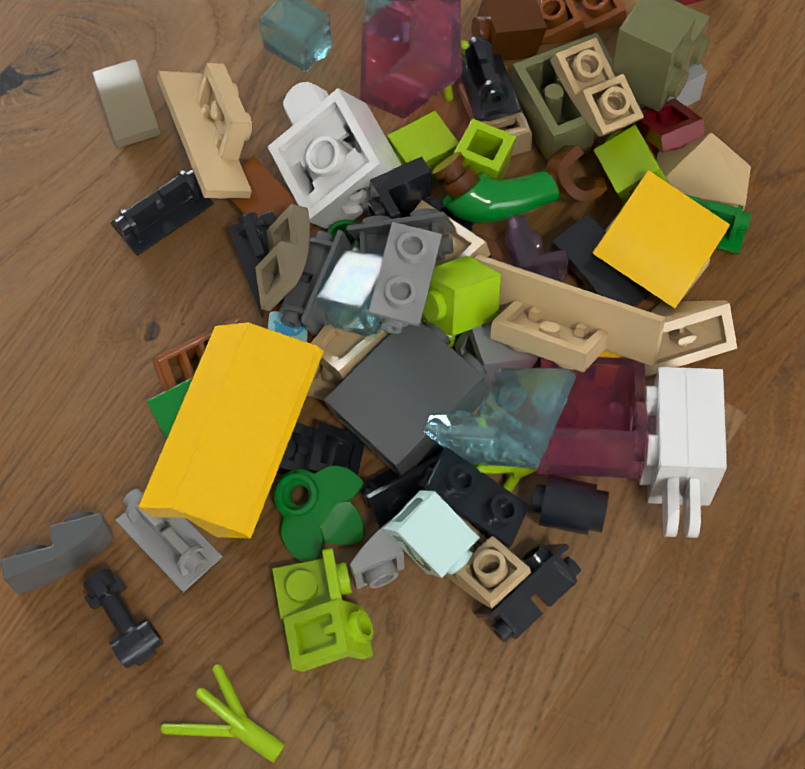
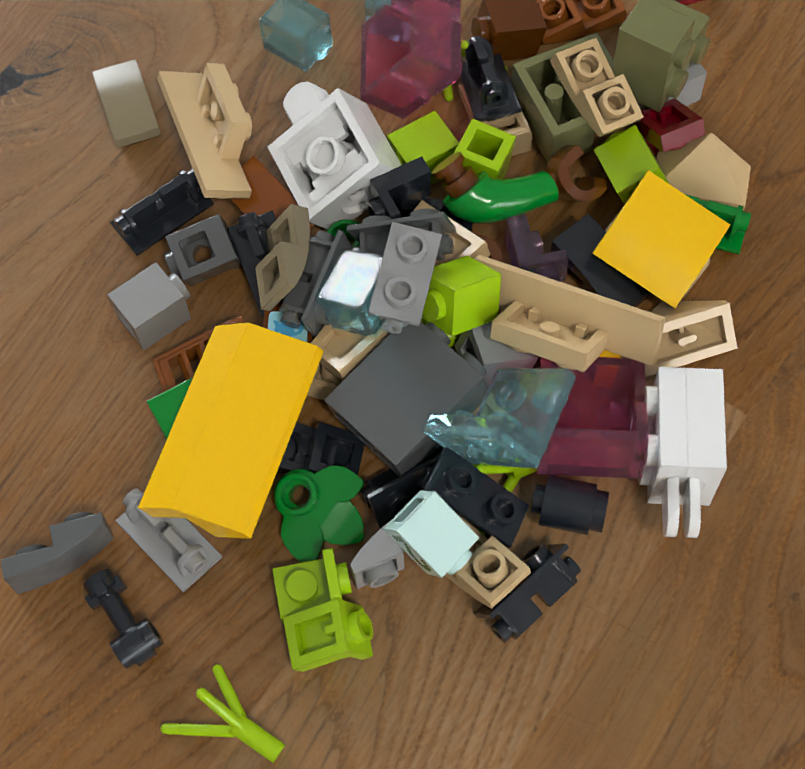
(151, 305): none -> light grey brick
(185, 244): none -> dark grey brick

